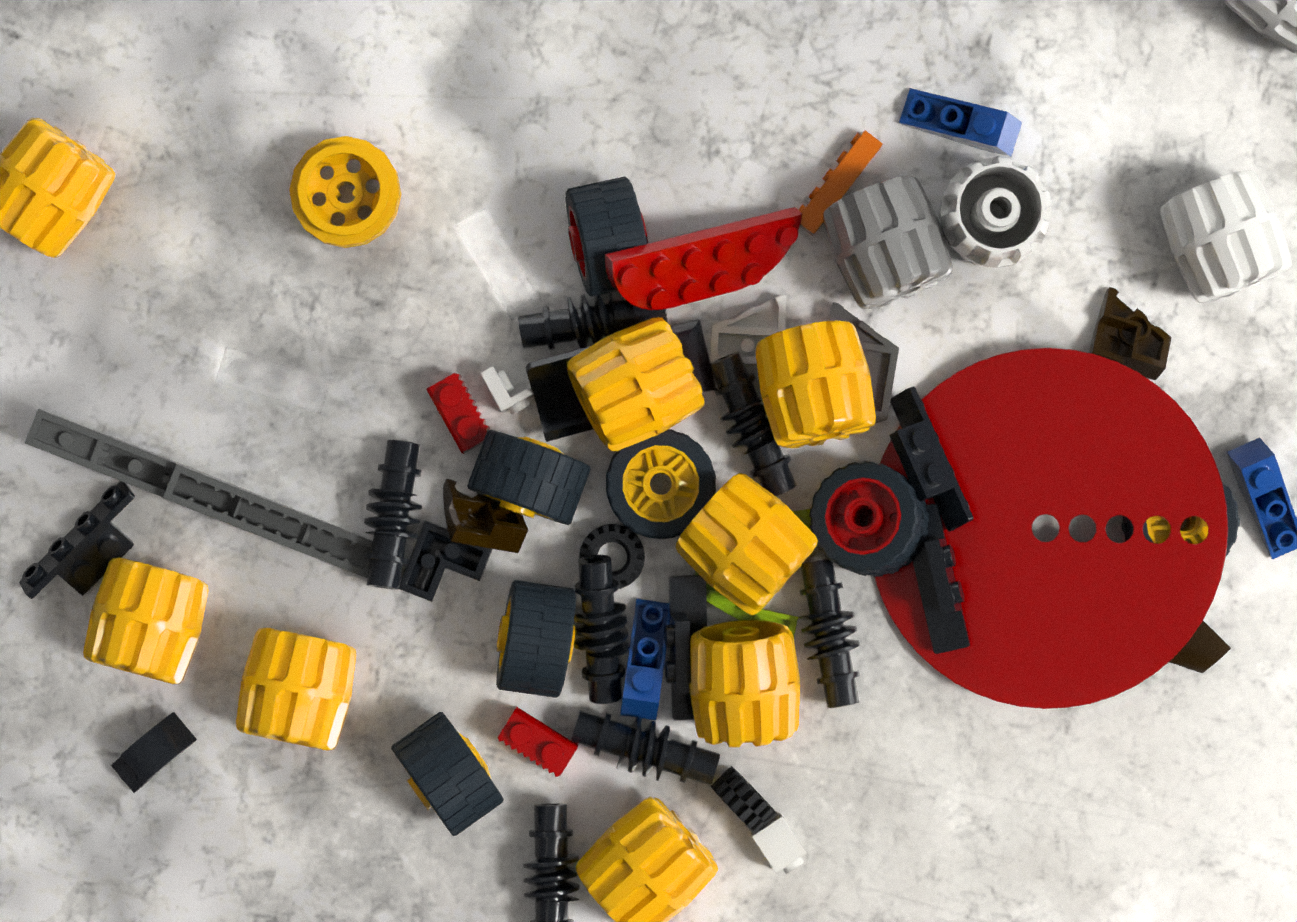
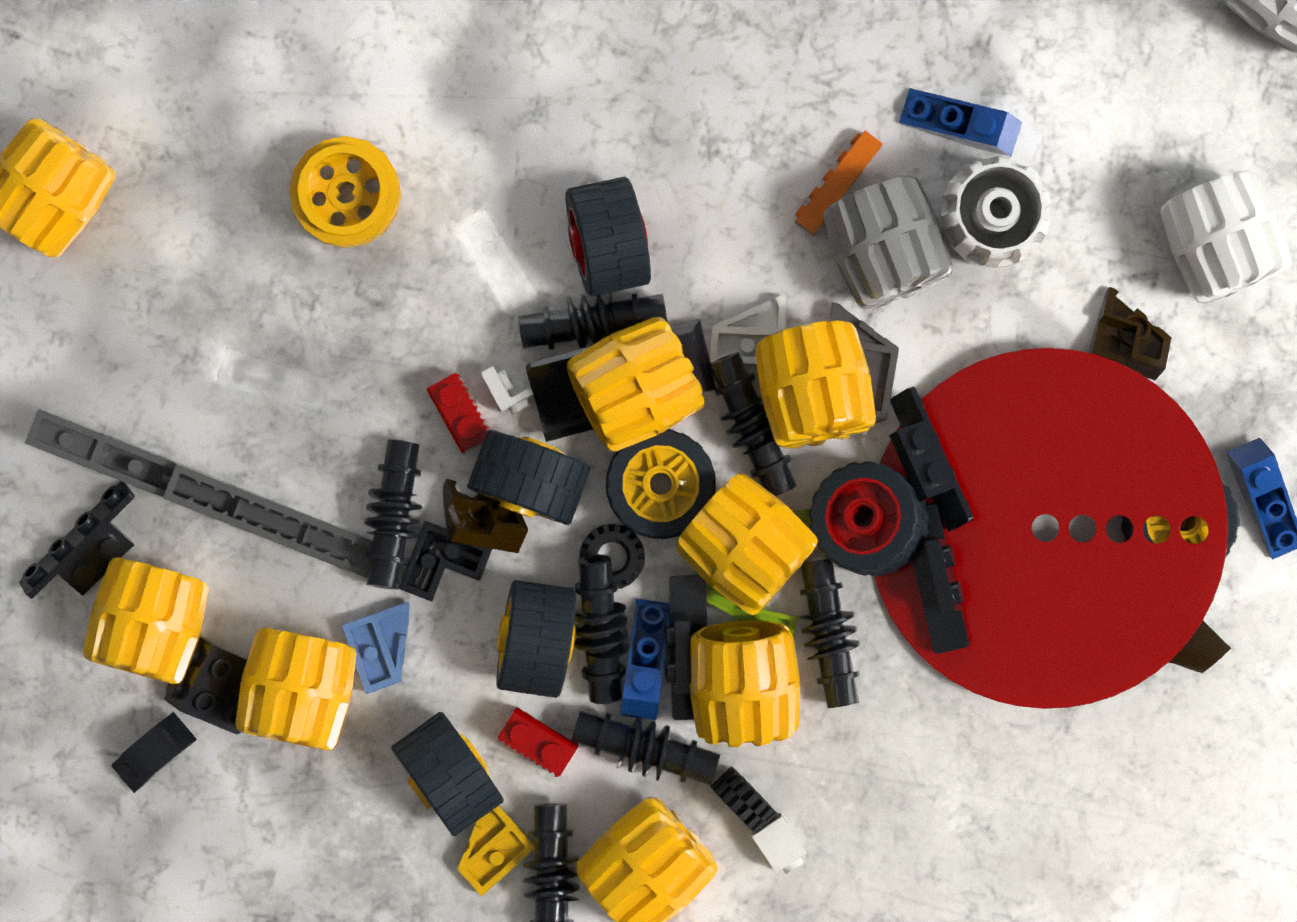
(210, 686): none -> black bracket
(380, 646): none -> medium blue wing
(493, 850): none -> yellow wing
(703, 261): red plate -> none

